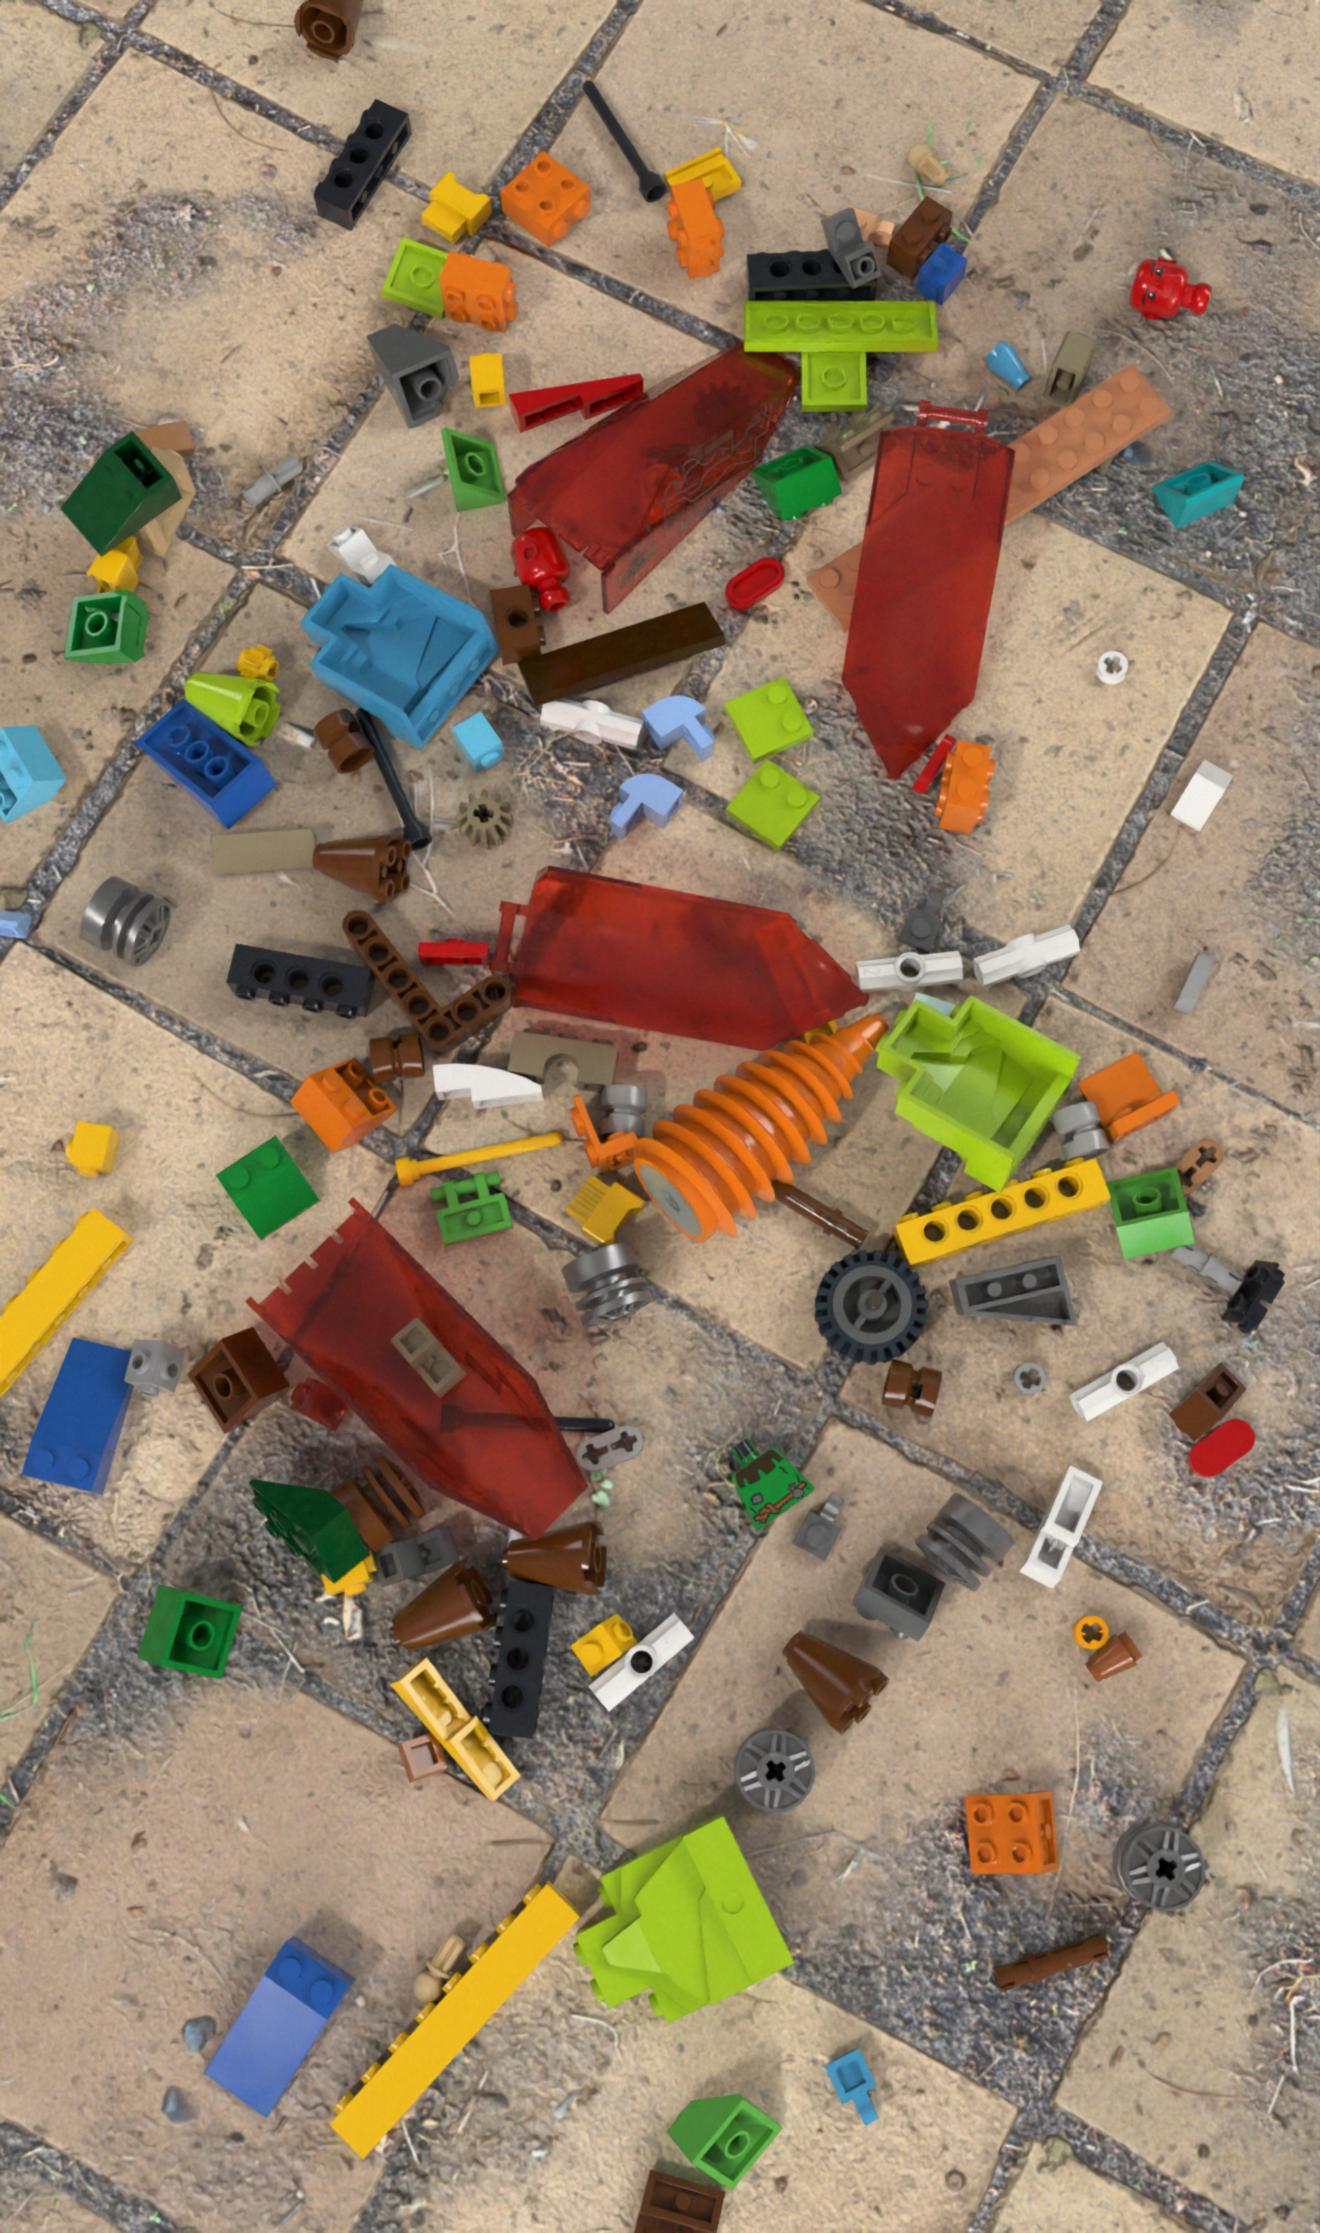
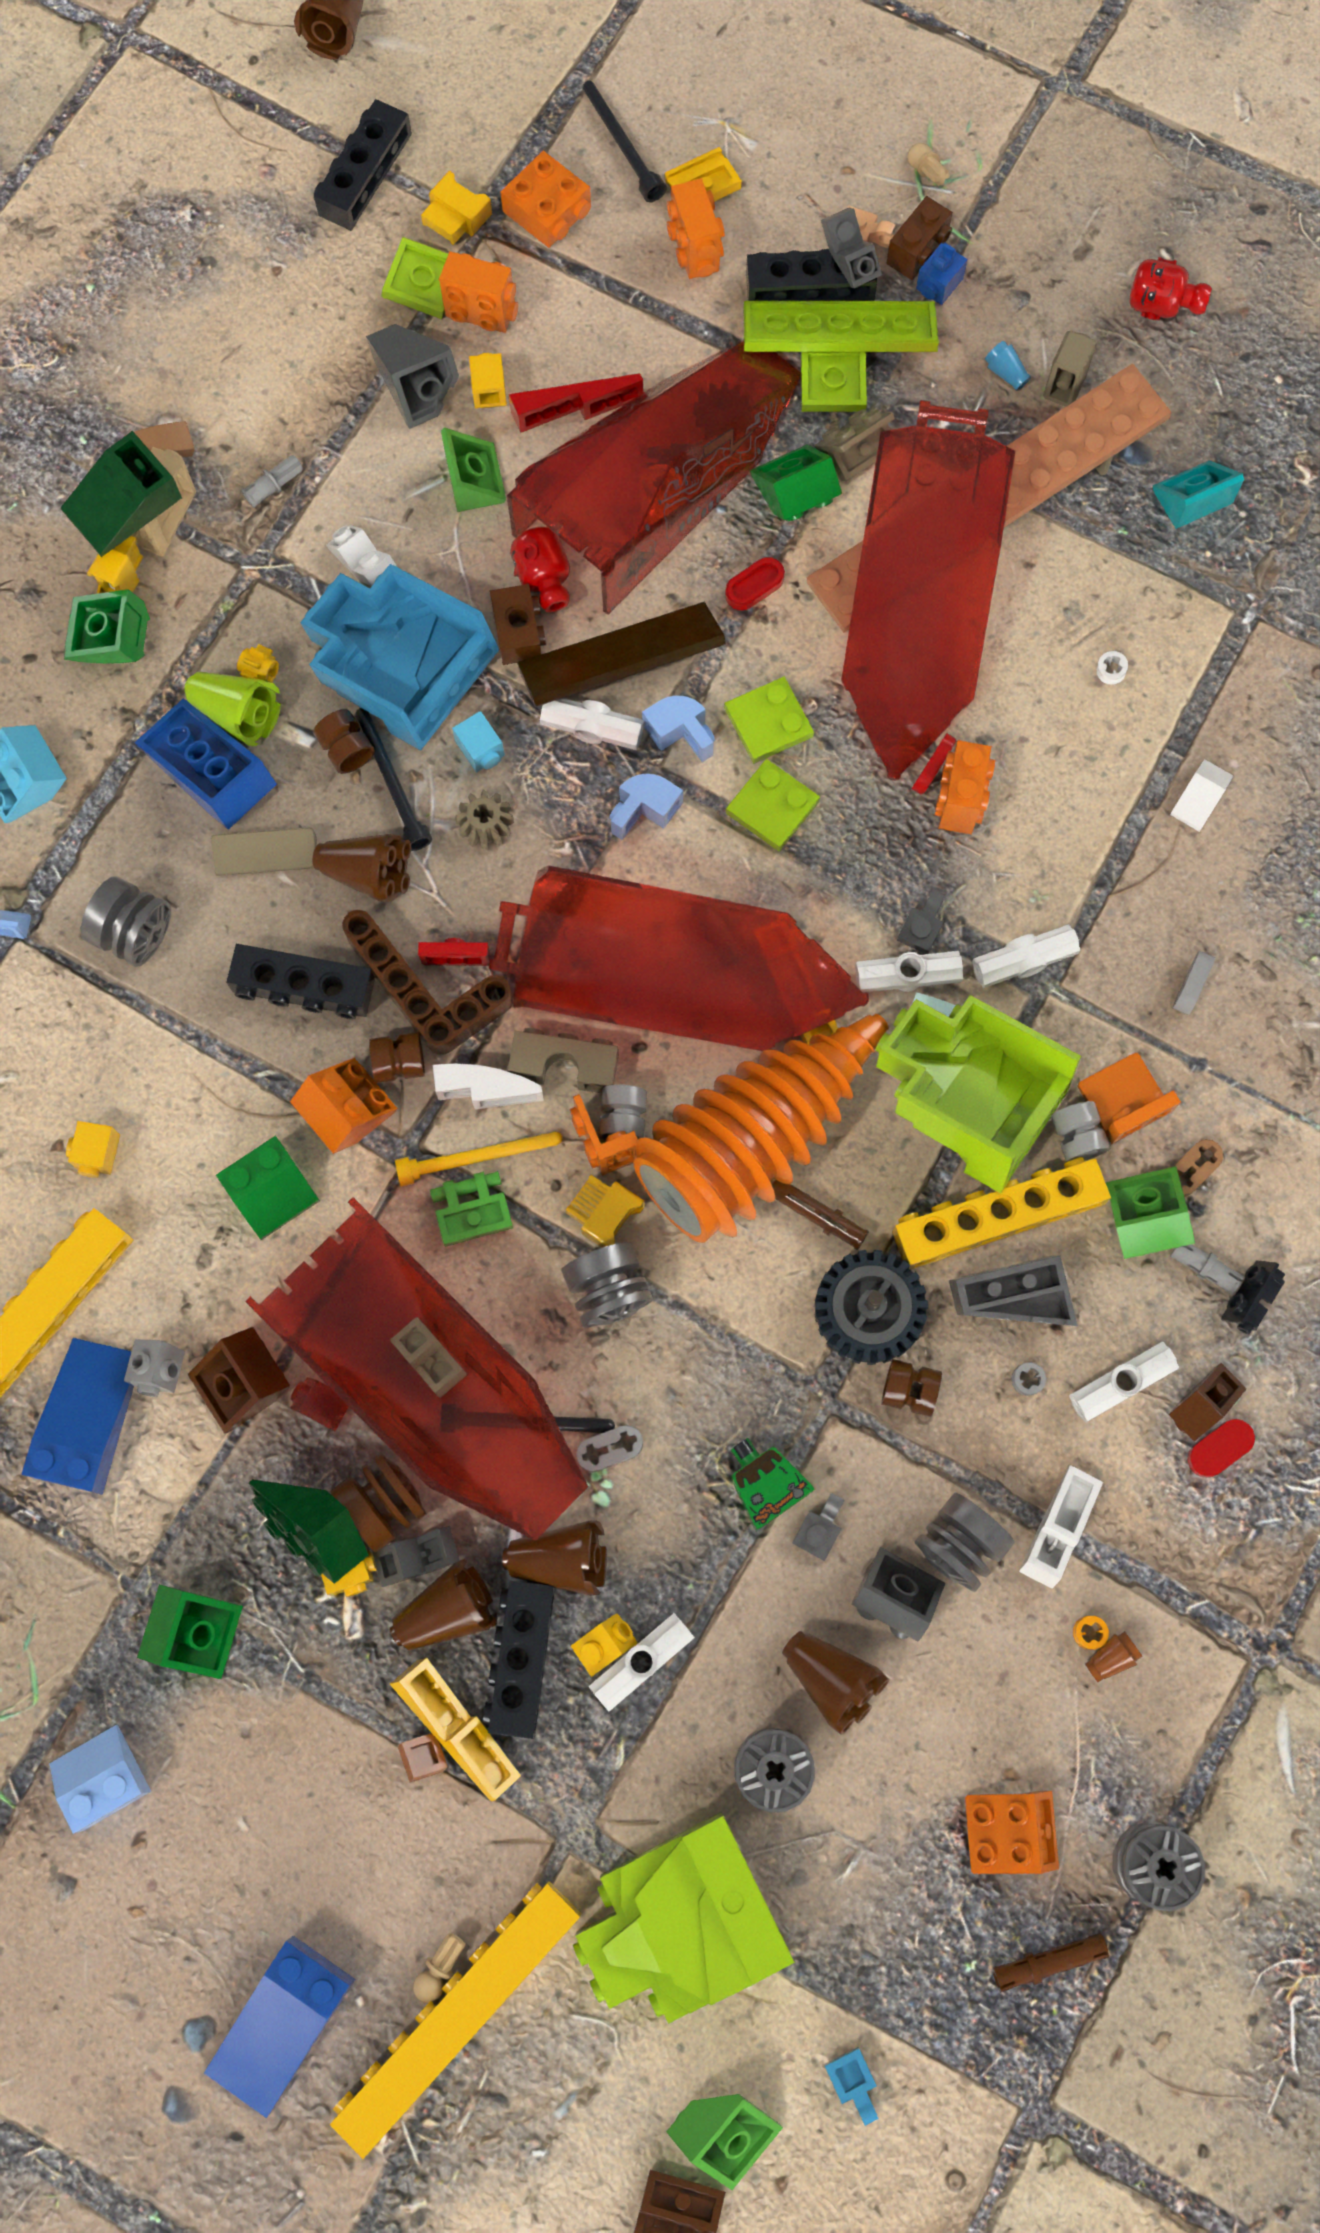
(97, 1780): none -> light blue slope

